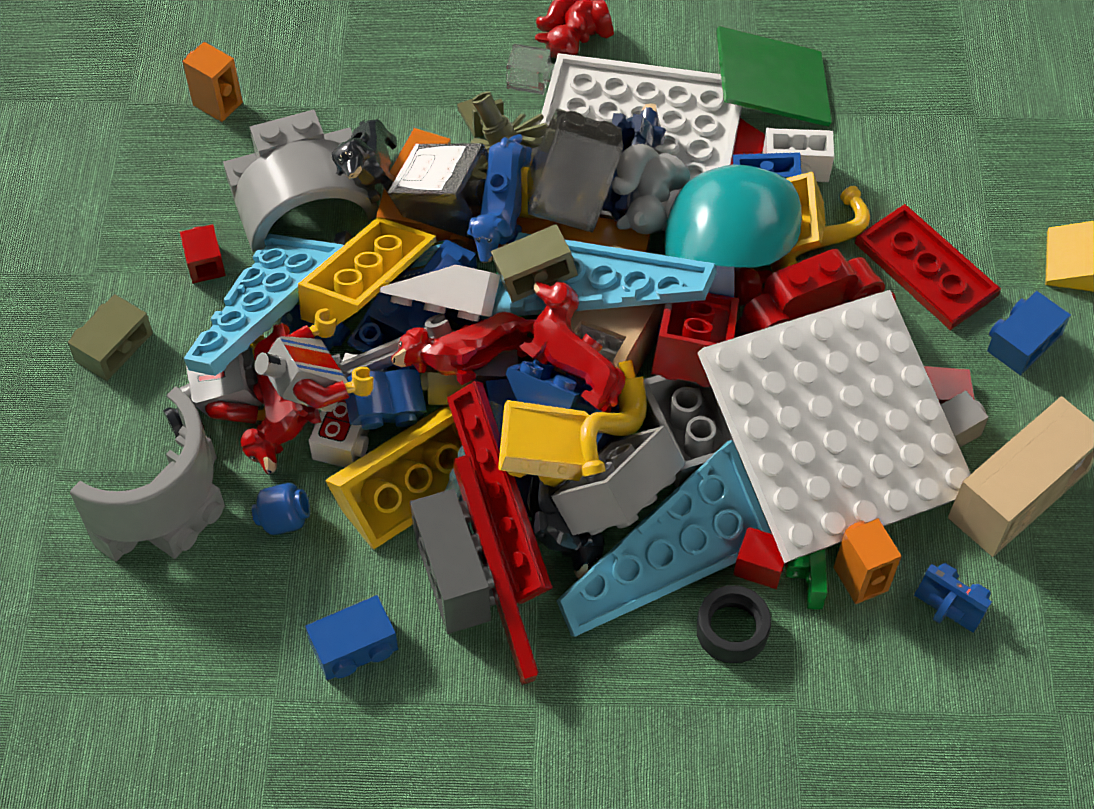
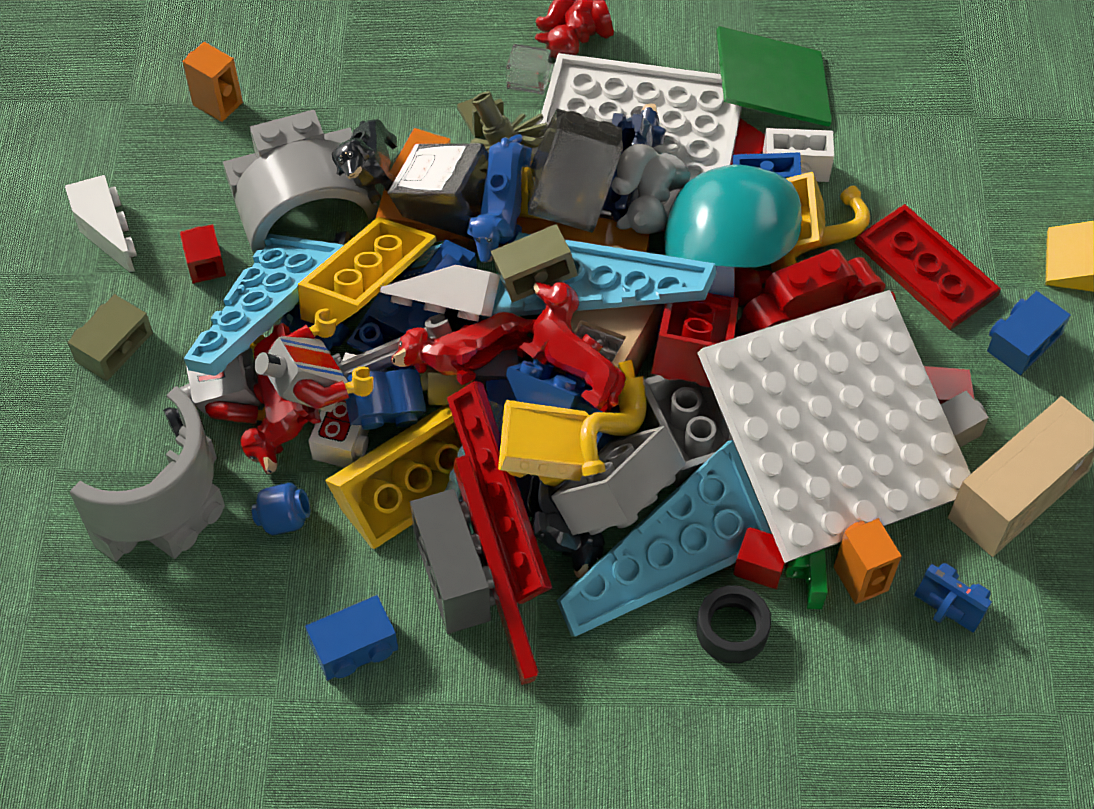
(97, 218): none -> white slope

